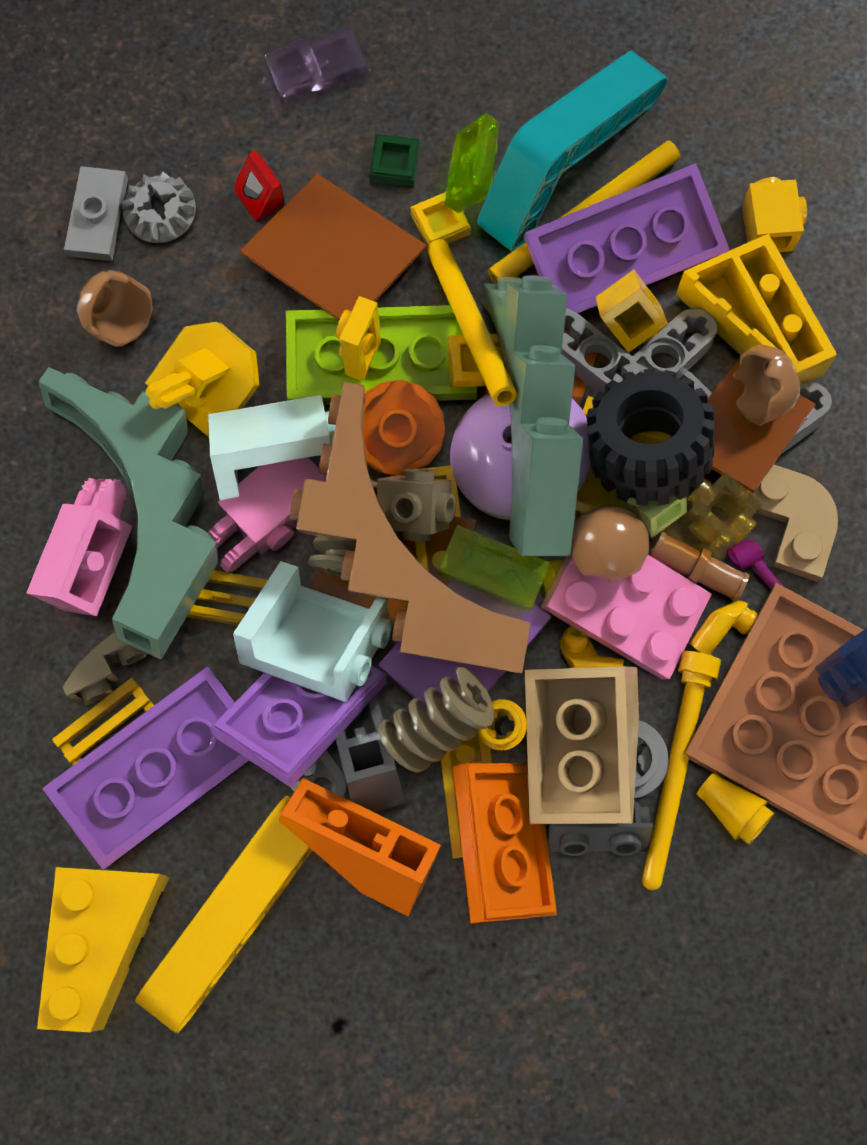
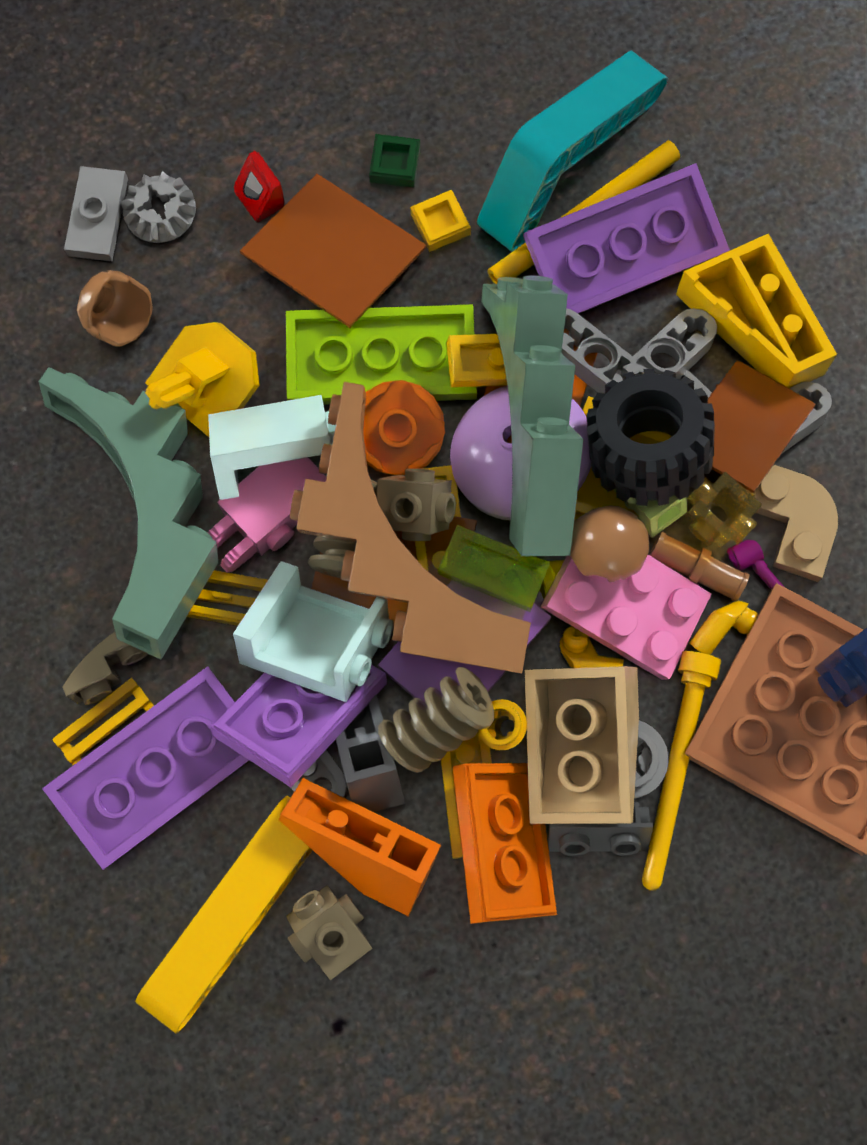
(83, 549): bright pink hinge -> none
(91, 943): yellow wedge -> none
(315, 66): clear purple slope -> none
(327, 931): none -> dark tan brick
(359, 337): yellow plate -> none
(472, 163): clear neon green plate -> none
(472, 324): yellow piece -> none
(631, 311): yellow brick -> none
(736, 808): yellow cone -> none
(768, 382): medium nougat hair -> none
(774, 209): yellow brick -> none

